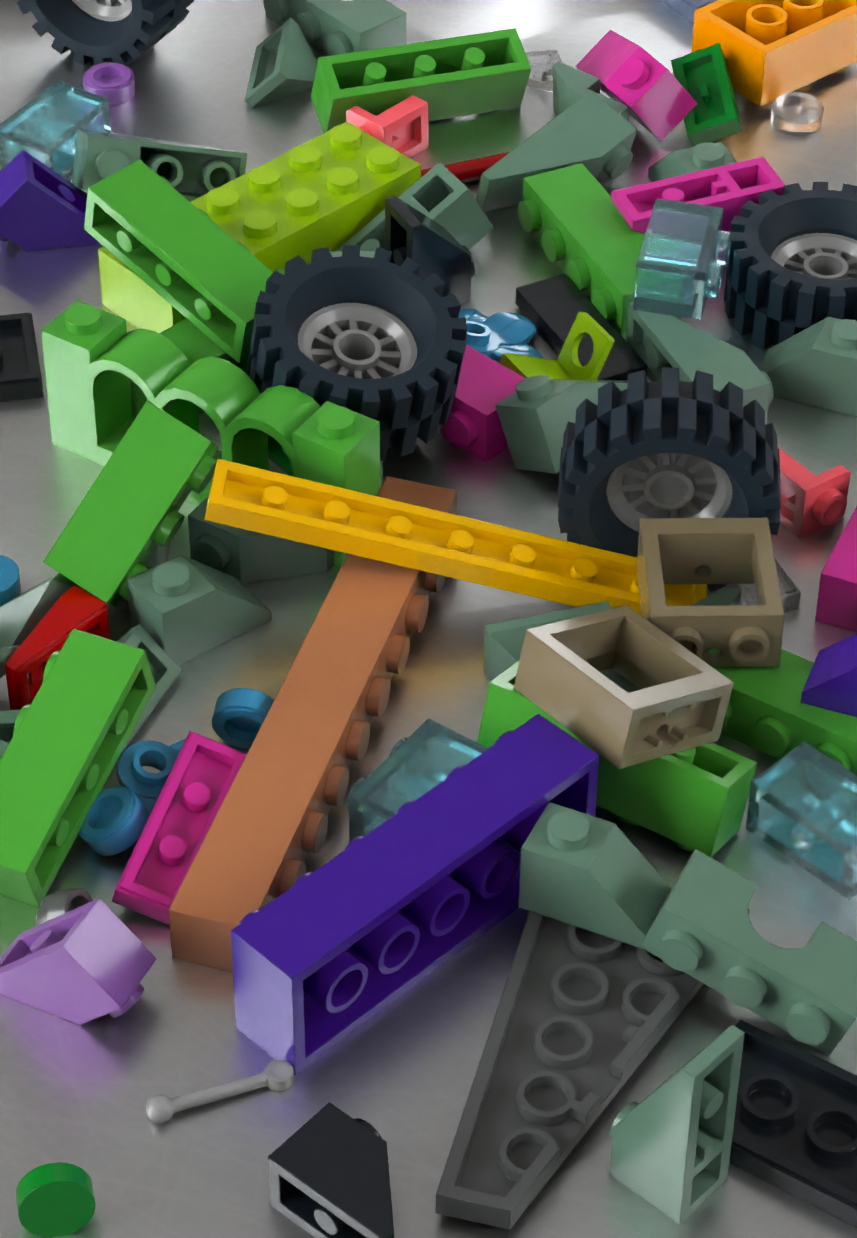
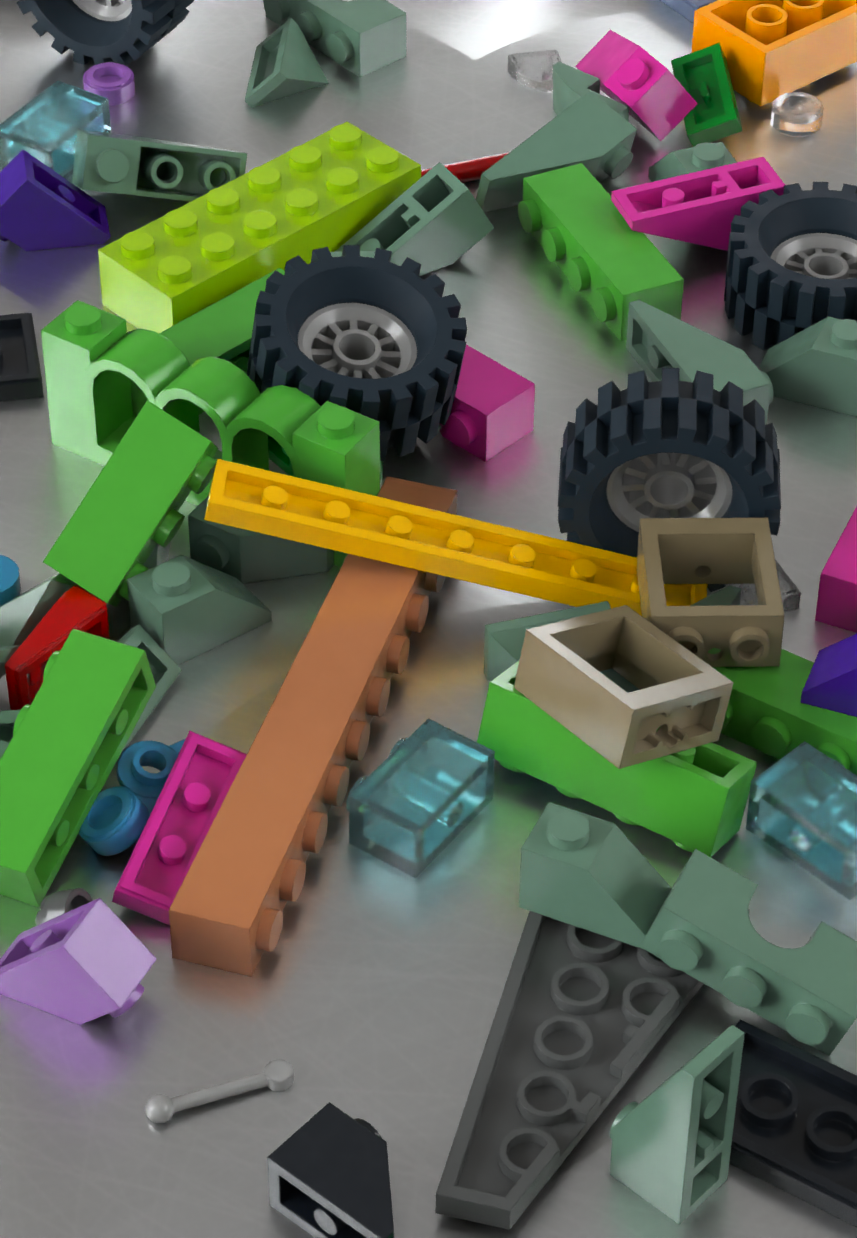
(55, 1199): green tile -> none
(179, 253): bright green brick -> none
(240, 715): dark azure tile -> none
(399, 127): coral bracket -> none
(401, 896): dark purple brick -> none
(430, 244): black slope -> none
(451, 74): bright green brick -> none
(499, 333): dark azure plate -> none
(538, 416): sand green slope -> none
(553, 309): black tile -> none
(567, 364): lime bracket -> none
(681, 259): clear light blue brick -> none
(808, 499): coral bracket -> none

